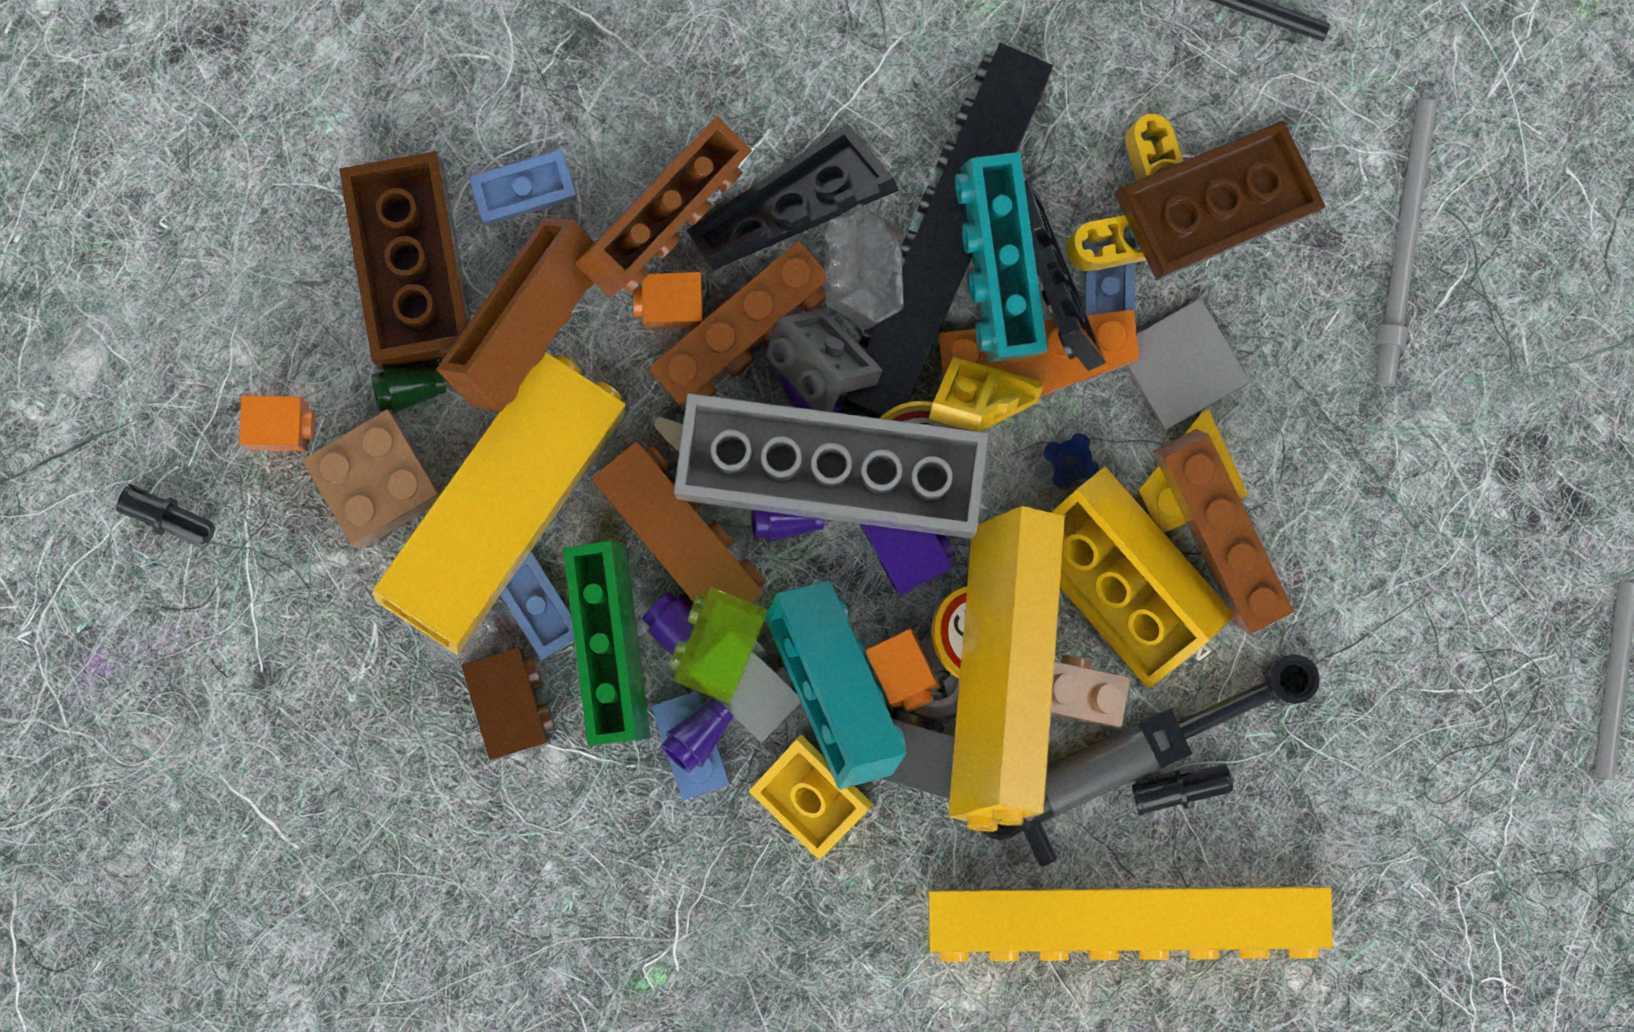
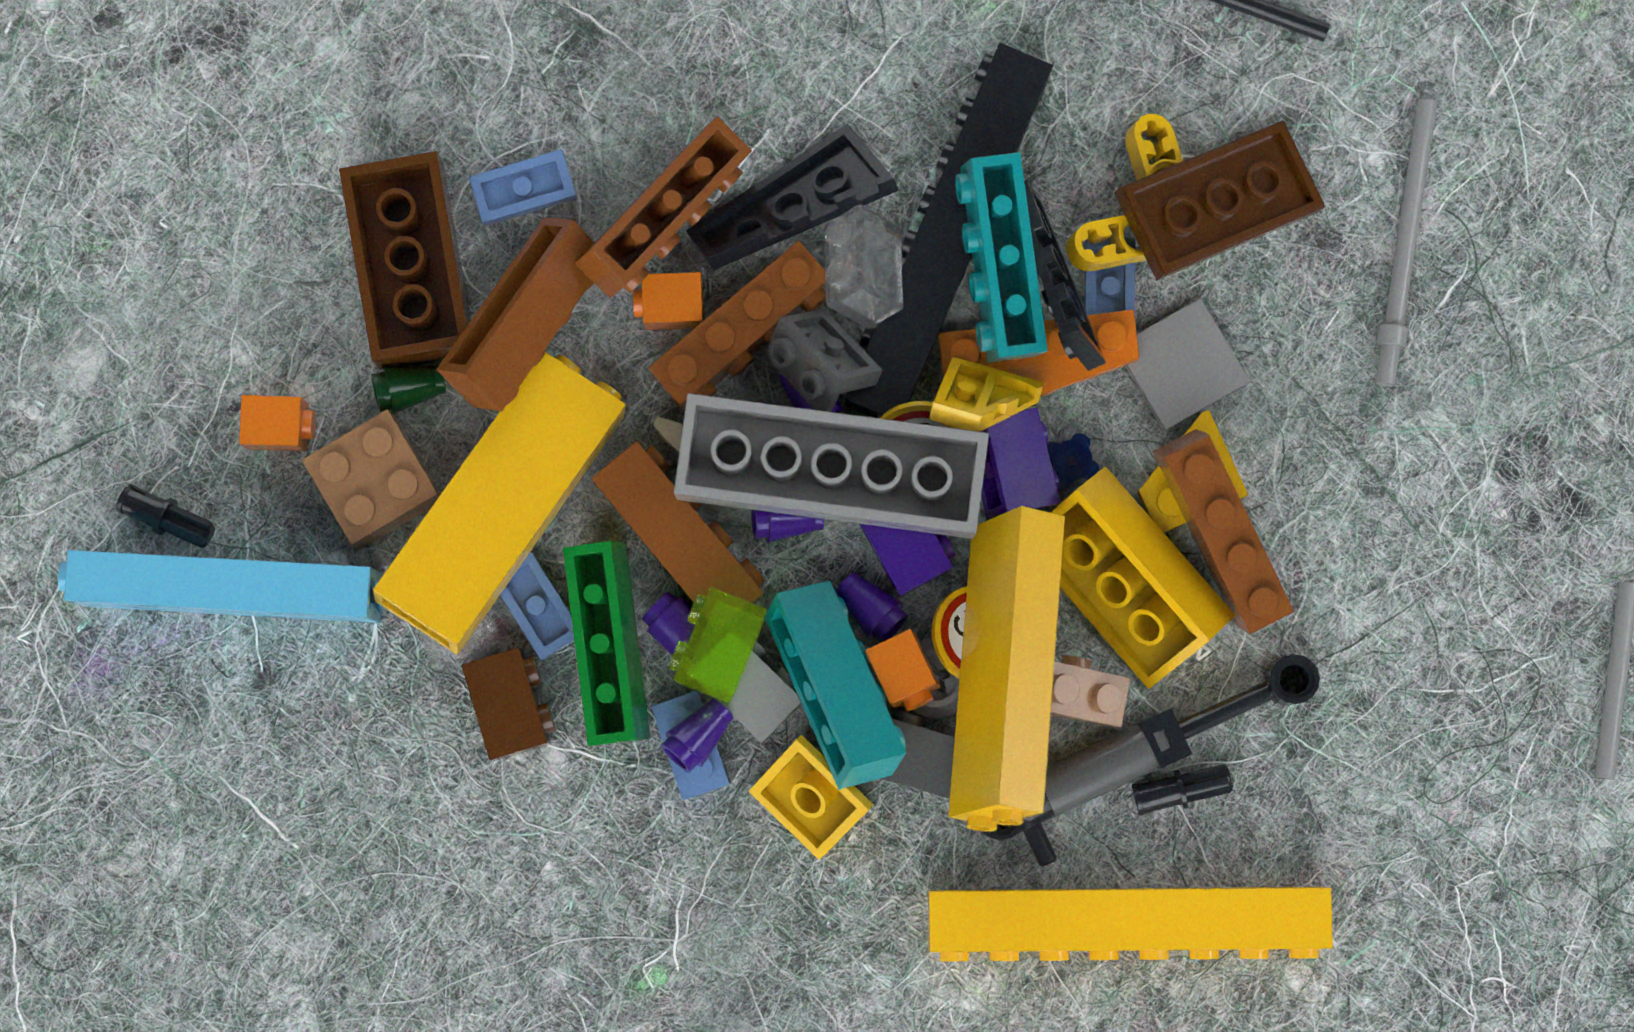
(220, 586): none -> medium azure brick
(872, 608): none -> dark purple cone
(1018, 466): none -> dark purple brick

